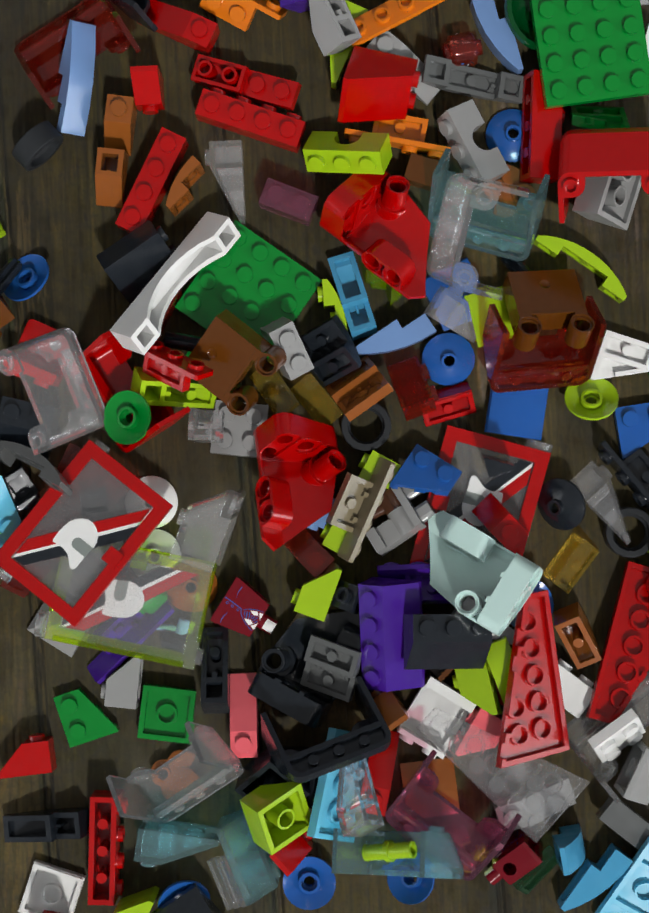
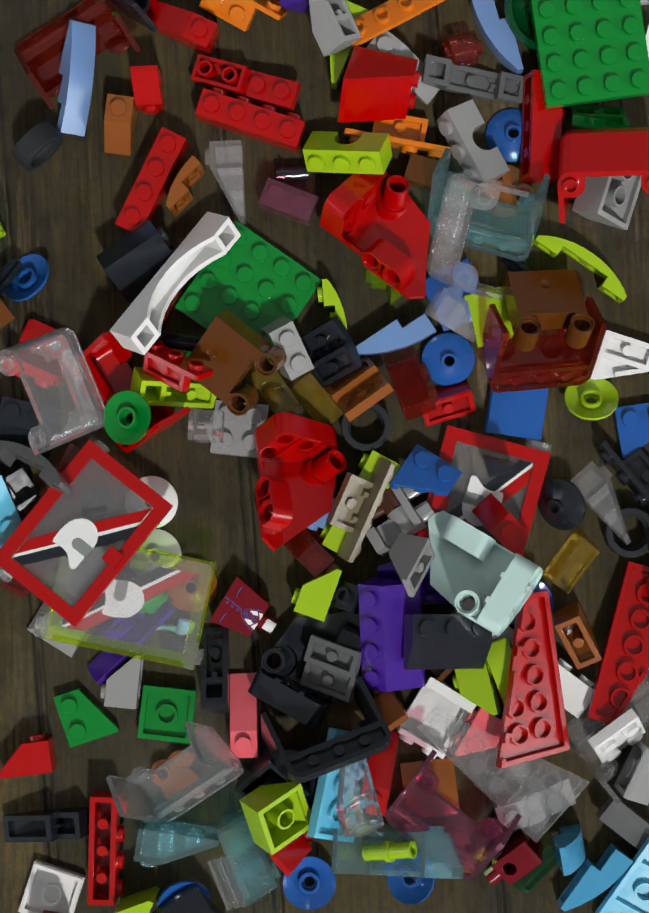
(111, 177): dark orange slope -> none
(207, 529): clear windscreen -> none
(291, 174): none -> black pin
(352, 295): dark azure slope -> none
(411, 560): none -> light grey slope

